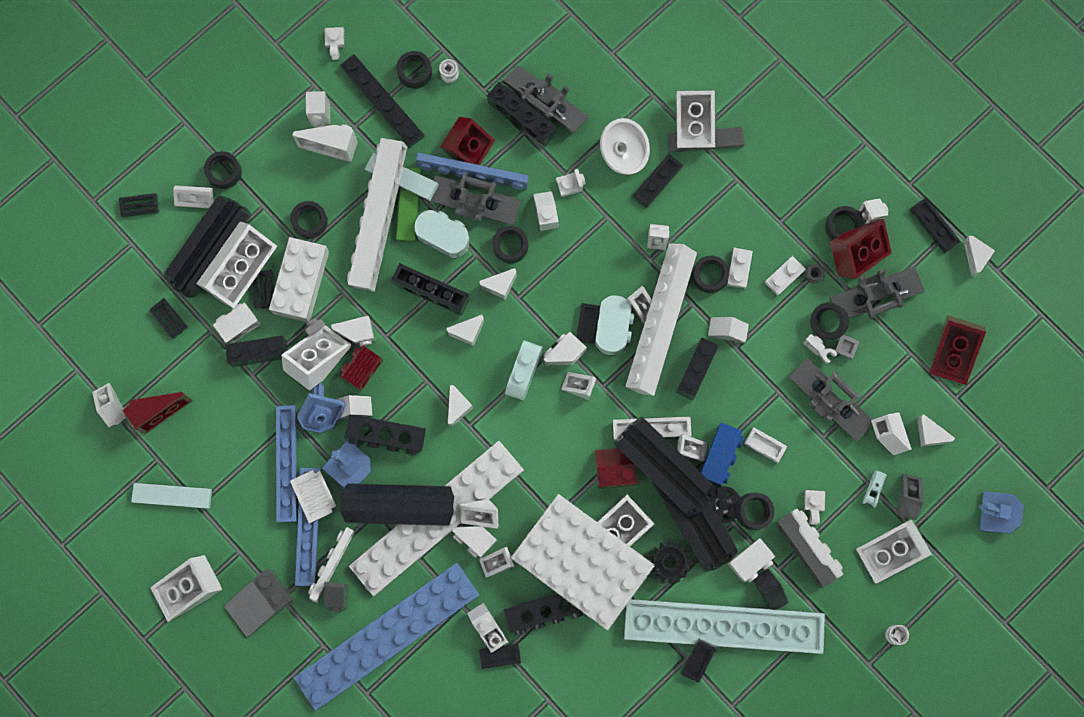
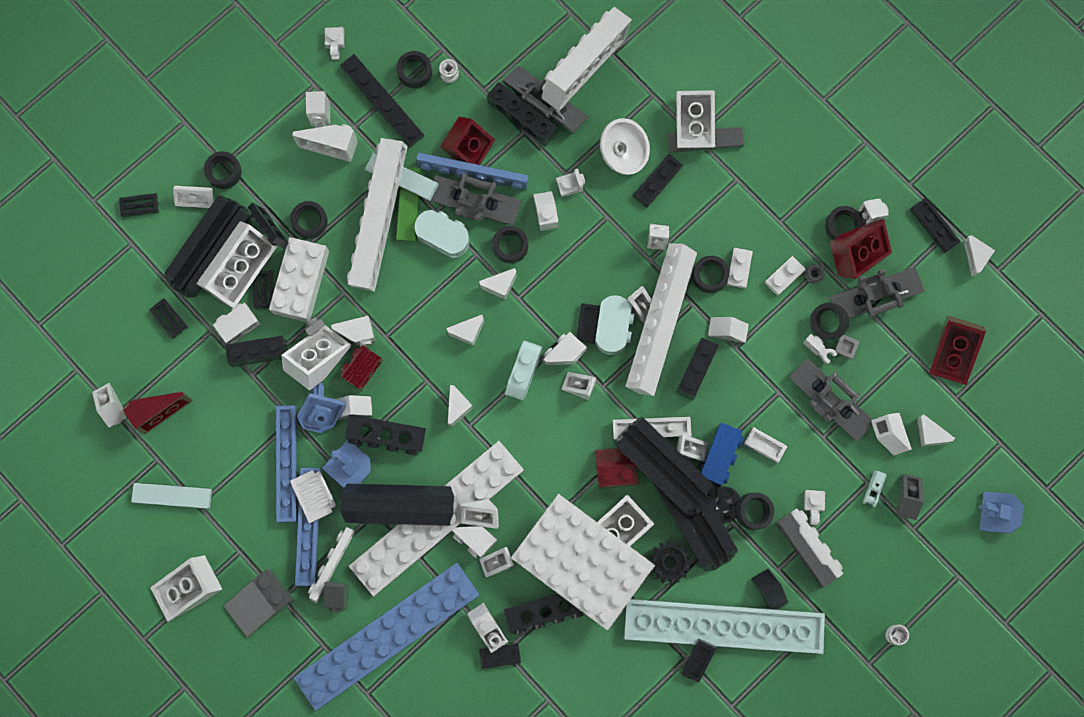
(267, 225): none -> black plate
(430, 289): black brick -> none
(585, 58): none -> white brick
(751, 561): white brick -> none
(893, 551): white slope -> none

